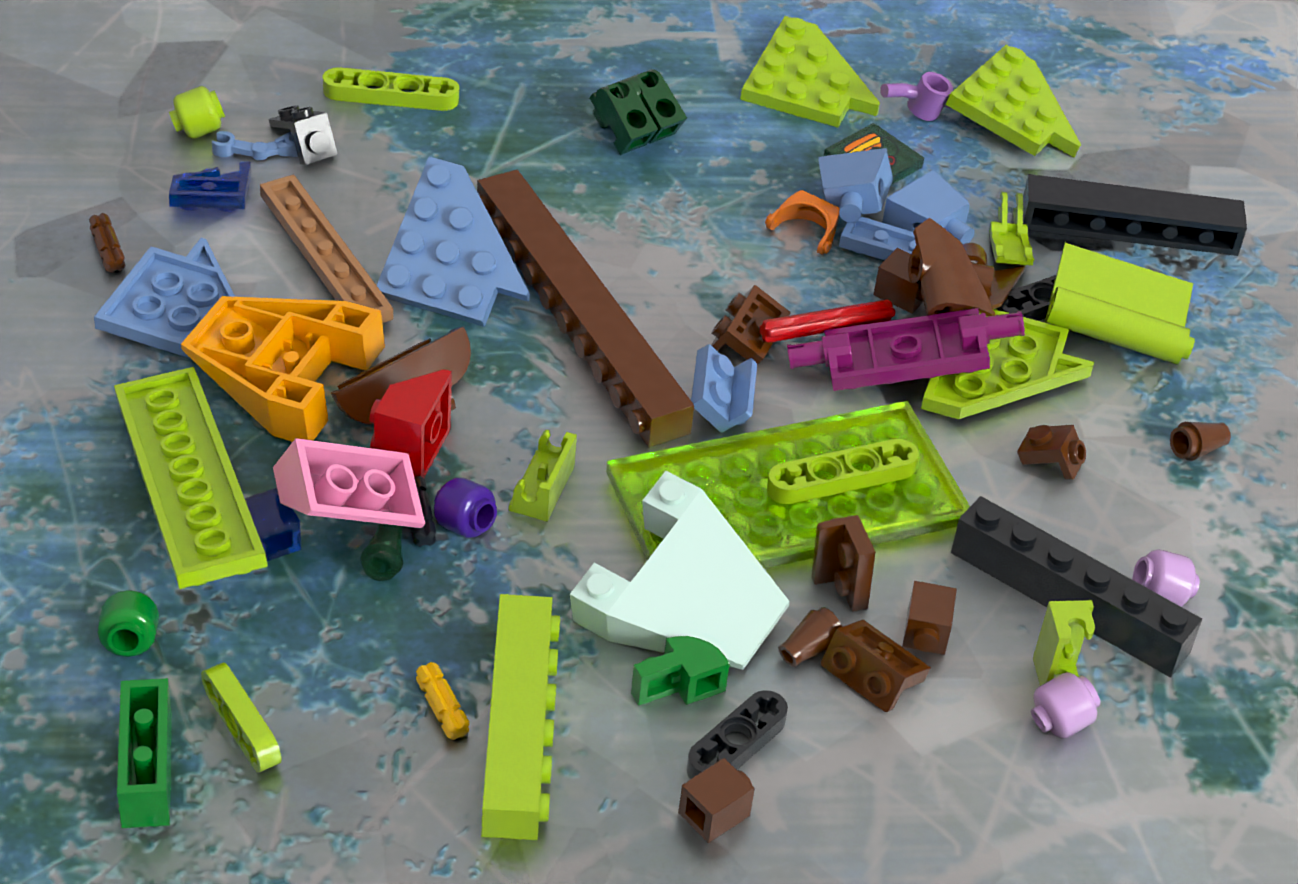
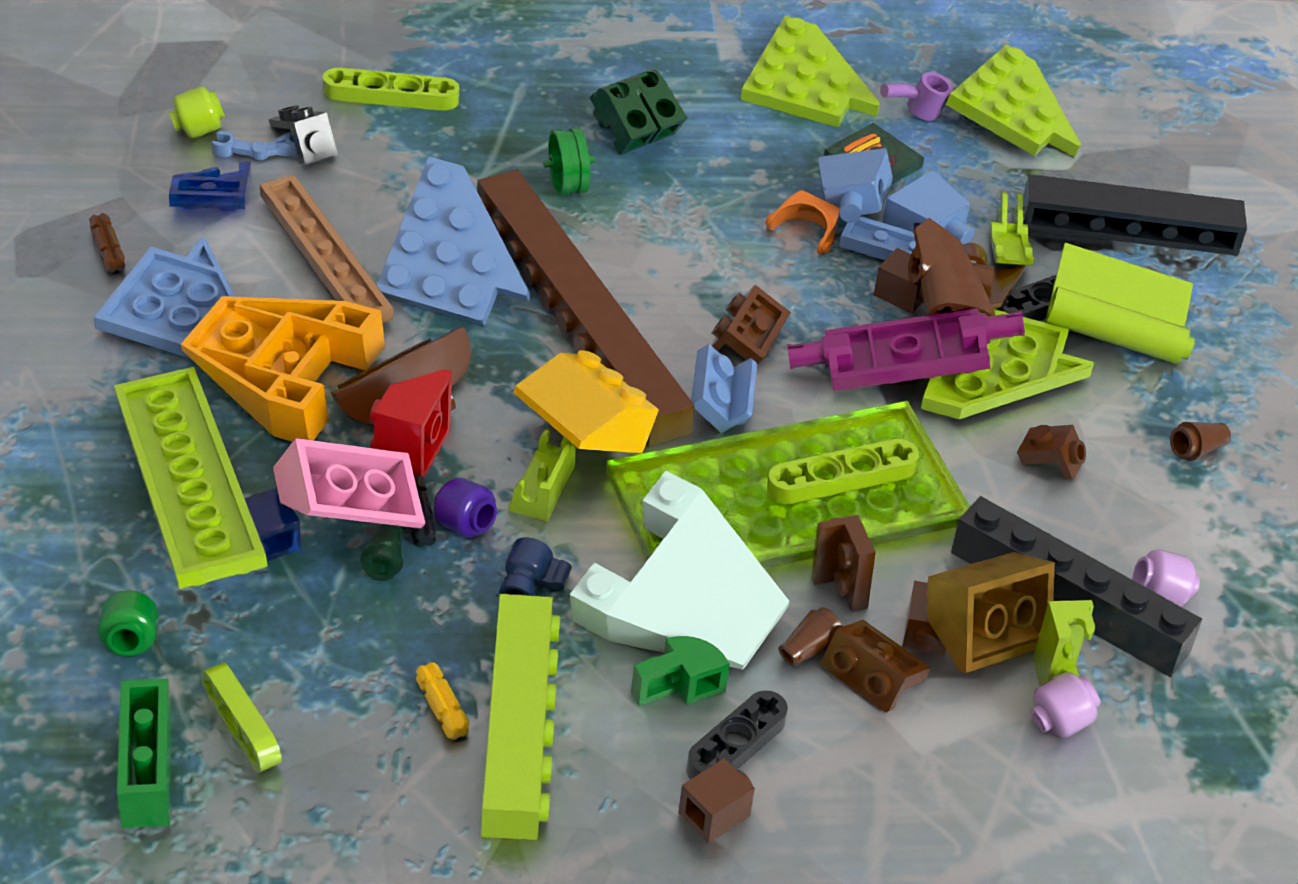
(533, 565): none -> dark blue piece
(569, 161): none -> green wheel
(589, 403): none -> yellow slope
(818, 321): red axle -> none
(990, 608): none -> pearl gold slope

